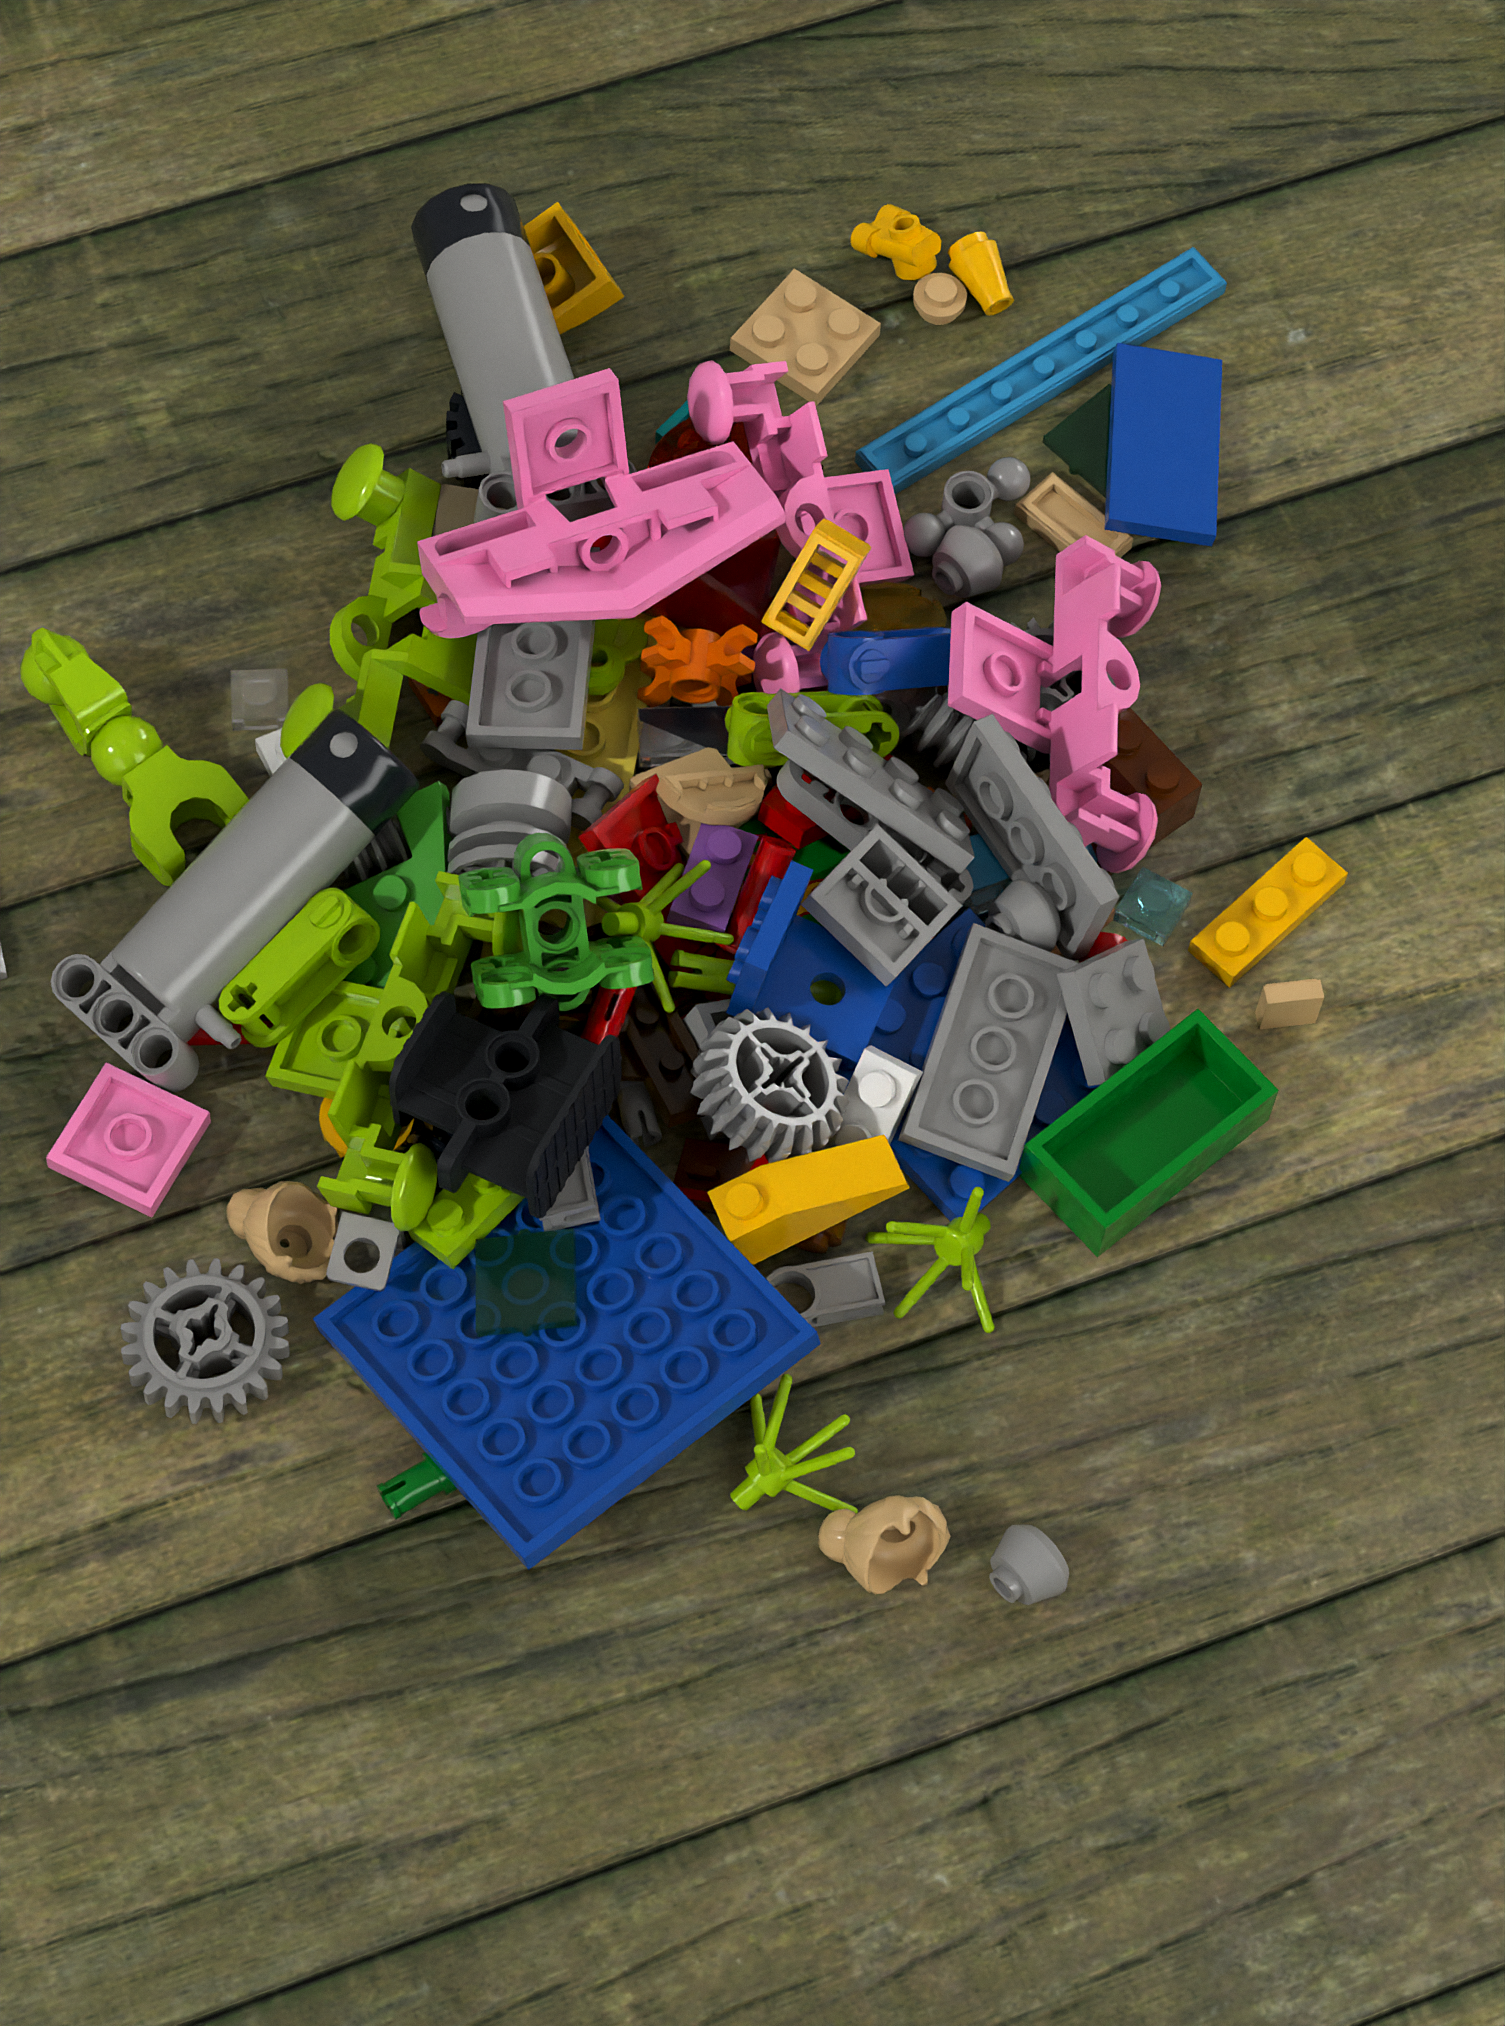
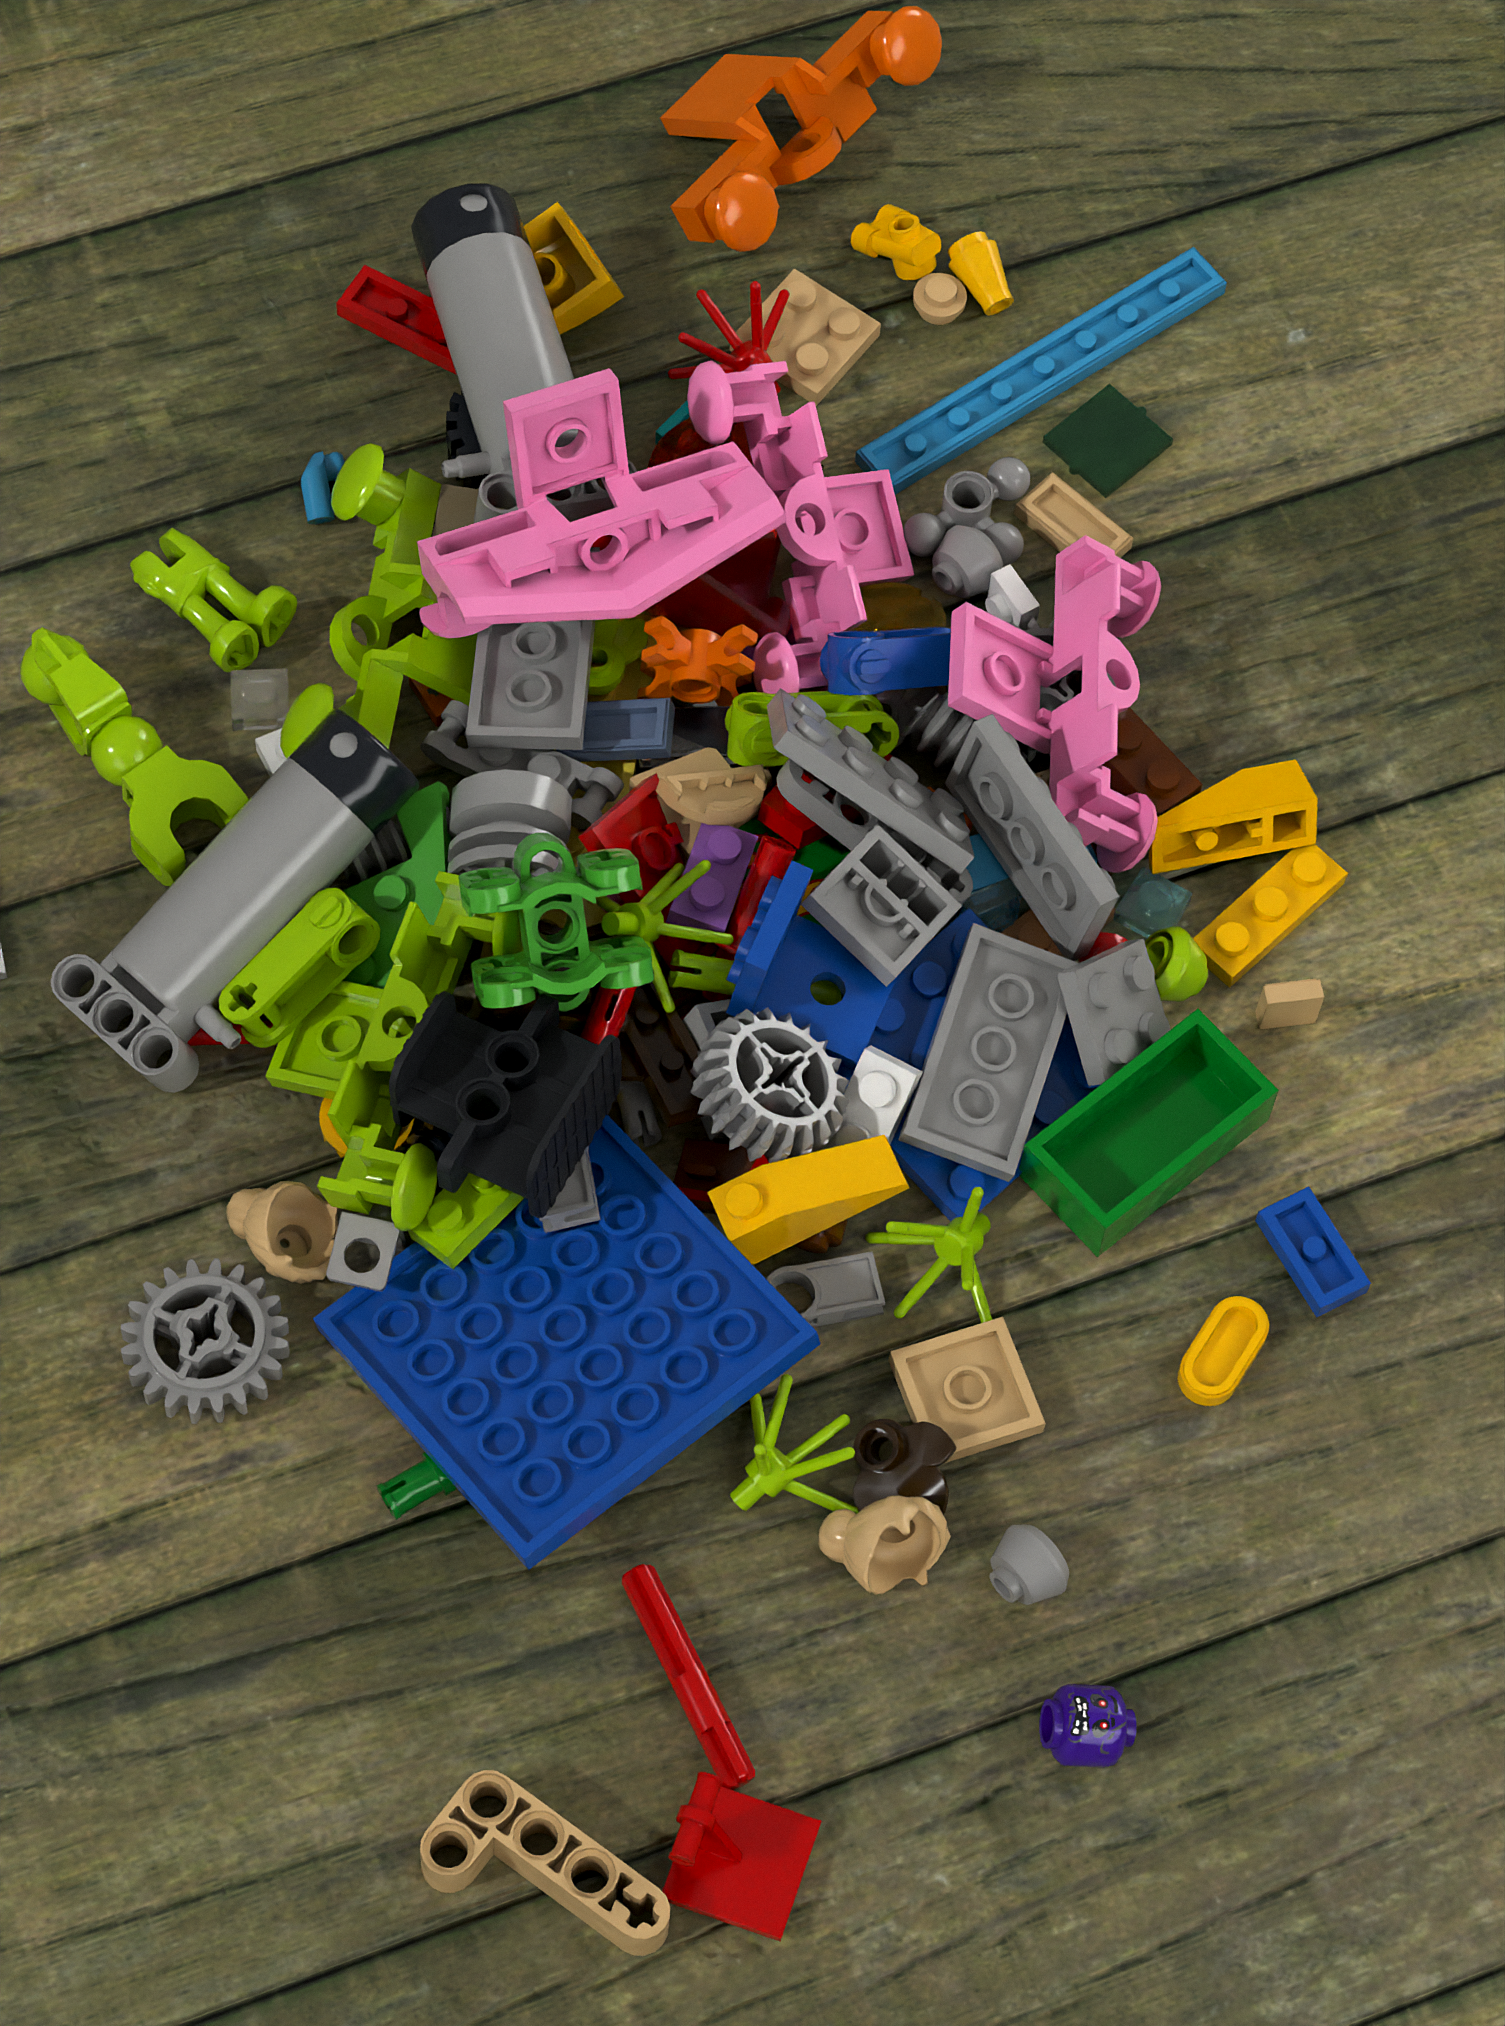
(128, 1139): bright pink plate -> none
(195, 574): none -> lime piece
(315, 486): none -> dark azure arm
(396, 315): none -> red plate
(526, 1282): piece -> none
(549, 1872): none -> tan beam
(626, 730): none -> sand blue tile
(688, 1676): none -> red axle
(738, 1858): none -> red plate
(744, 353): none -> red plant
(829, 100): none -> orange piece
(843, 545): yellow slope -> none
(910, 1468): none -> dark brown plate
(969, 1387): none -> tan plate
(1010, 598): none -> white plate
(1025, 914): light grey cone -> none
(1086, 1725): none -> dark purple head
(1163, 445): blue tile -> none
(1177, 963): none -> lime cone
(1223, 1351): none -> yellow tile
(1238, 818): none -> yellow slope
(1312, 1251): none -> blue plate

